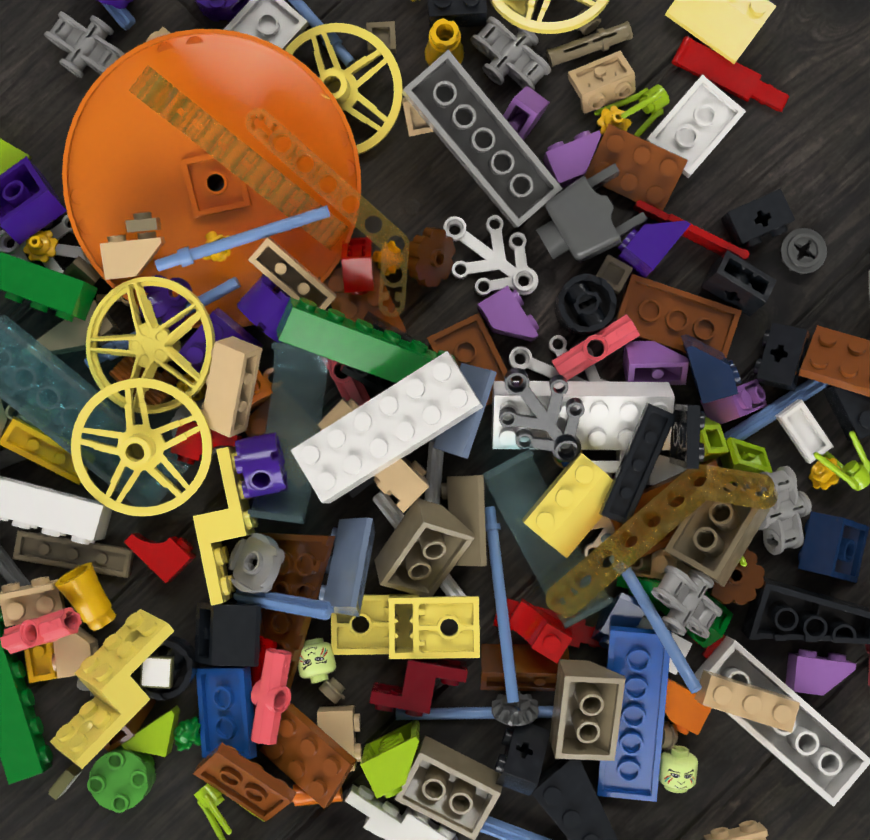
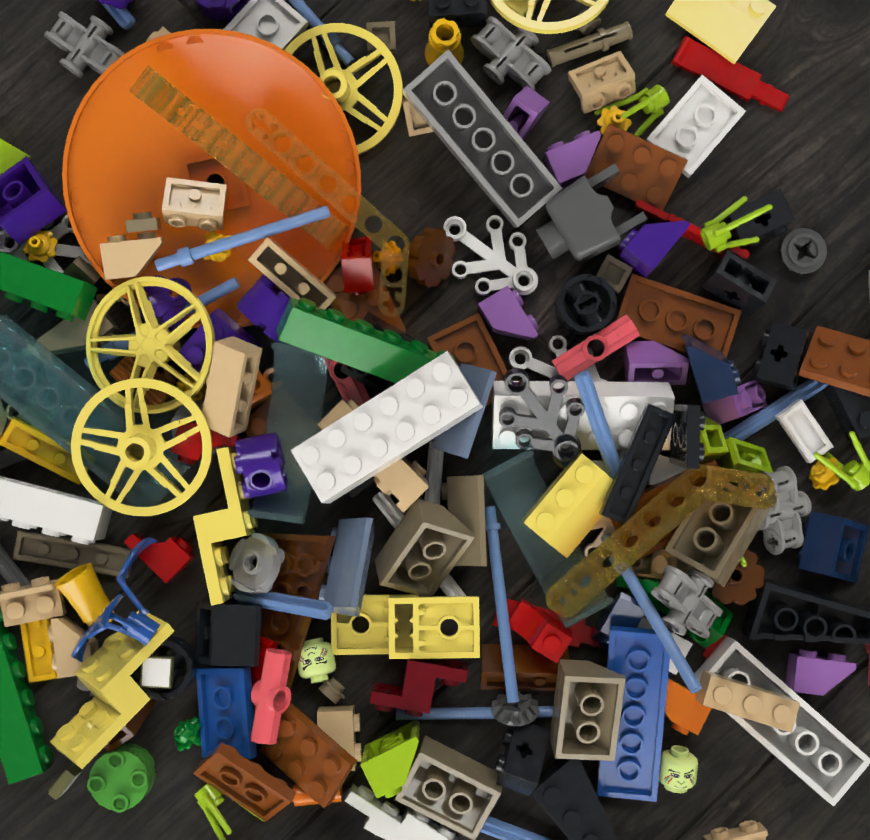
(41, 630): coral piece -> none
(136, 625): none -> blue plant
(157, 736): lime slope -> none
(194, 204): none -> tan bracket
(598, 422): none -> medium blue axle
(670, 736): dark tan plate -> none
(716, 234): none -> lime plant

